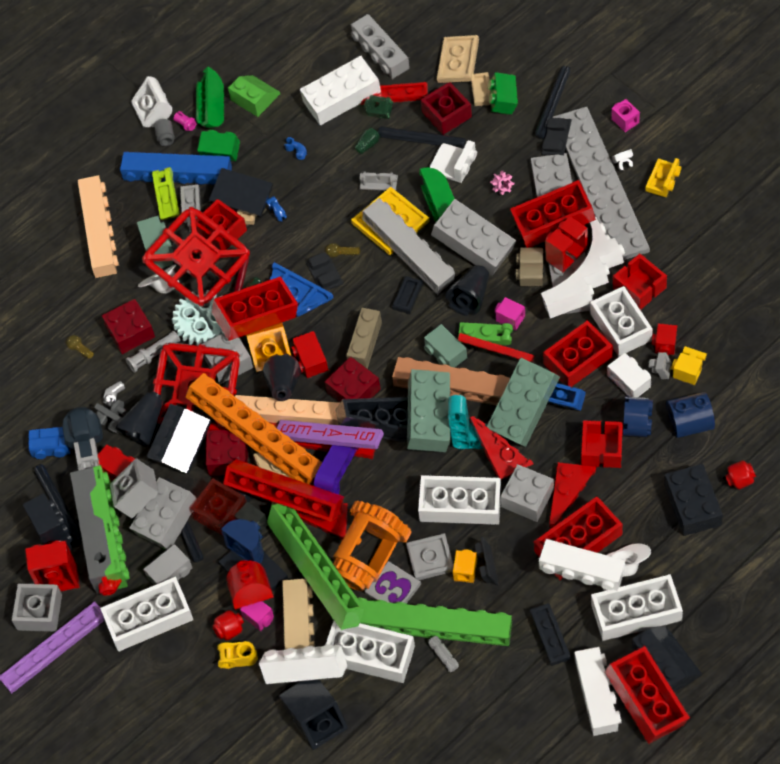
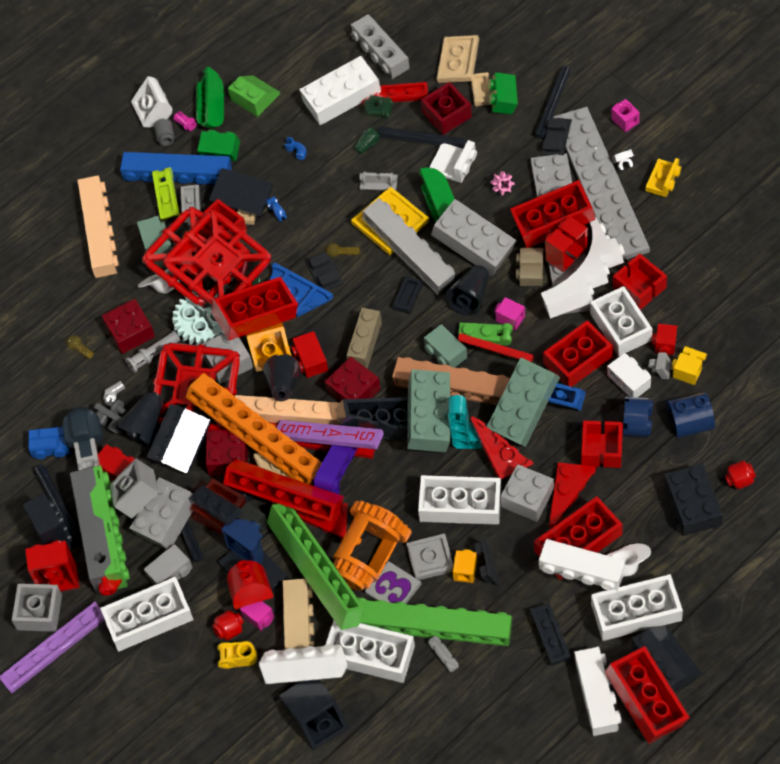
(215, 505): none -> black plate
(216, 247): none -> red plate

